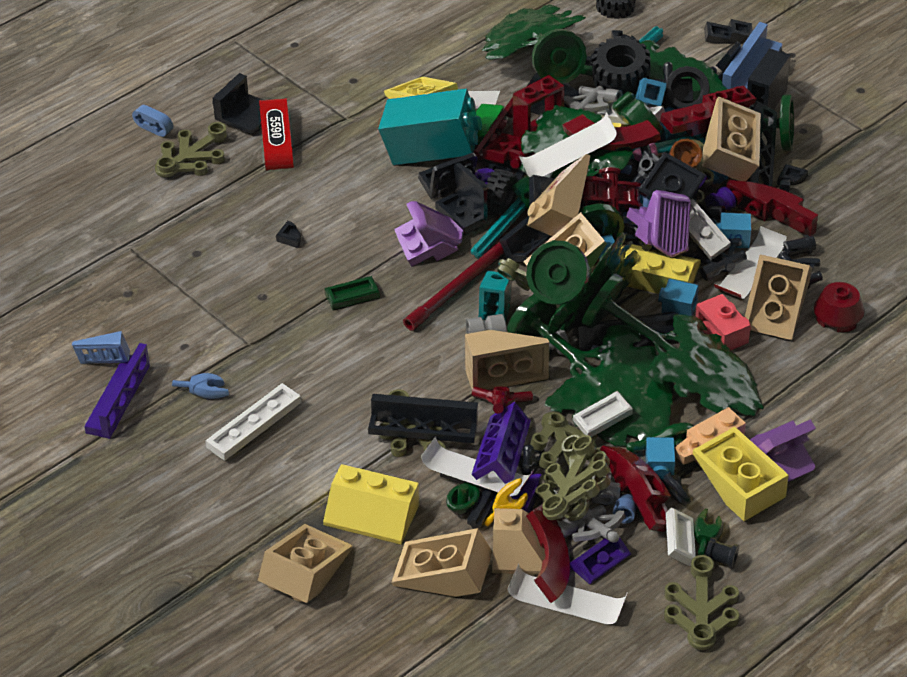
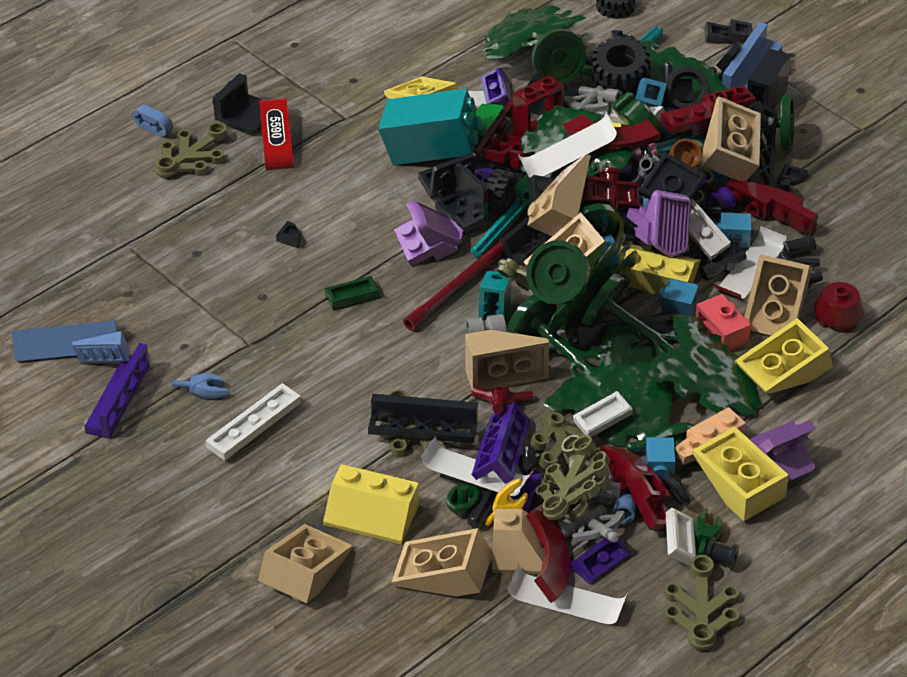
(56, 340): none -> medium blue panel
(497, 87): none -> dark purple slope
(786, 359): none -> light yellow slope

